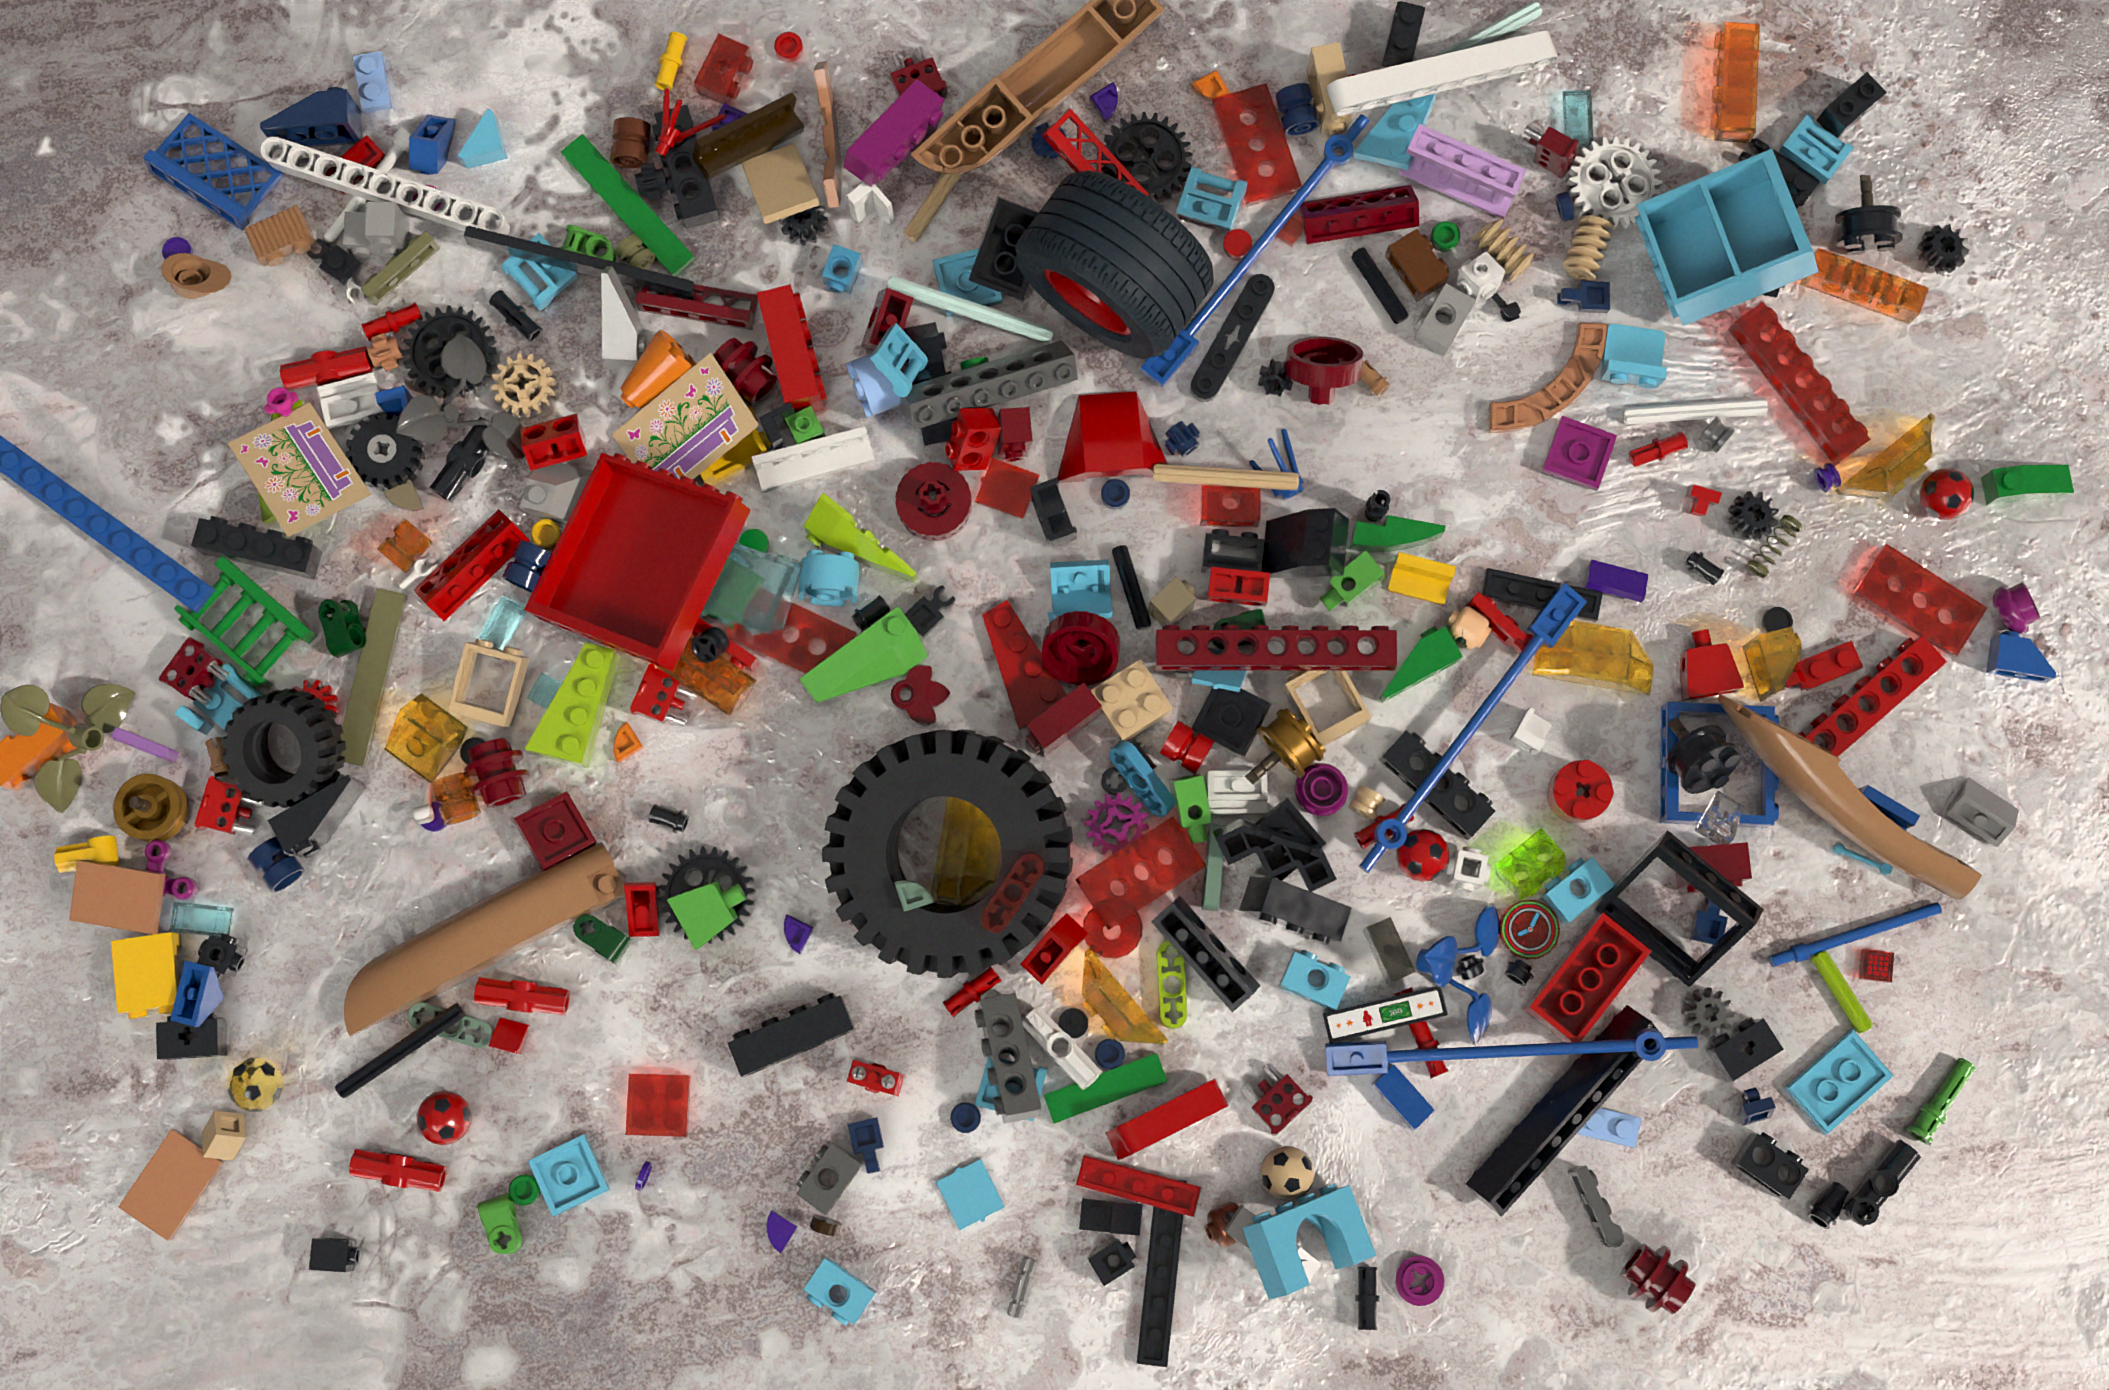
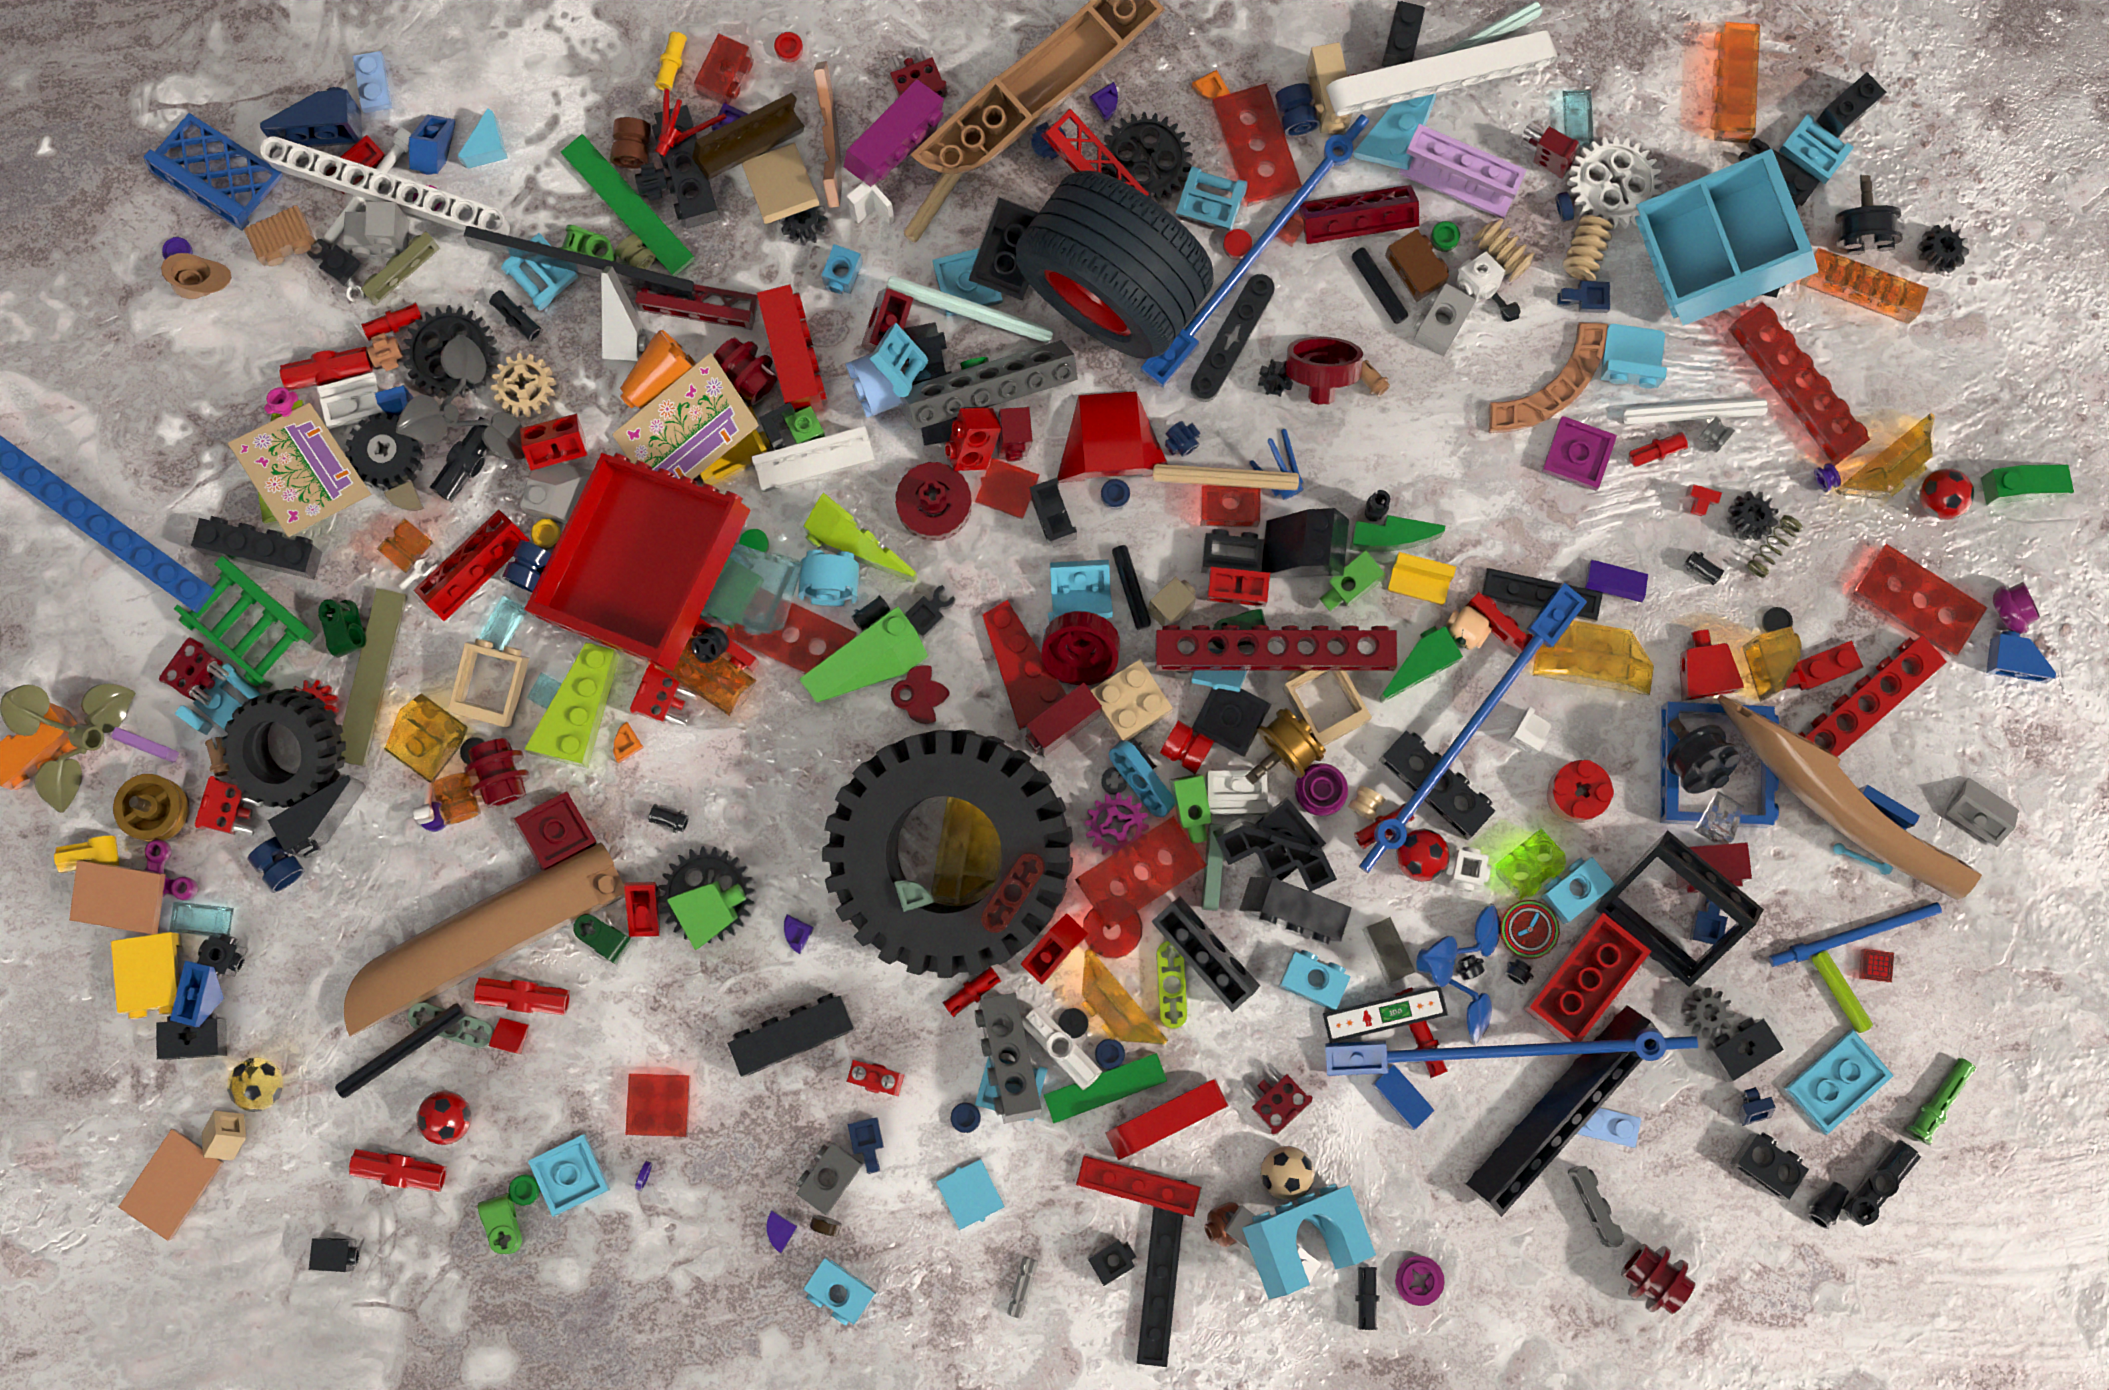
(1110, 1217): black slope -> none

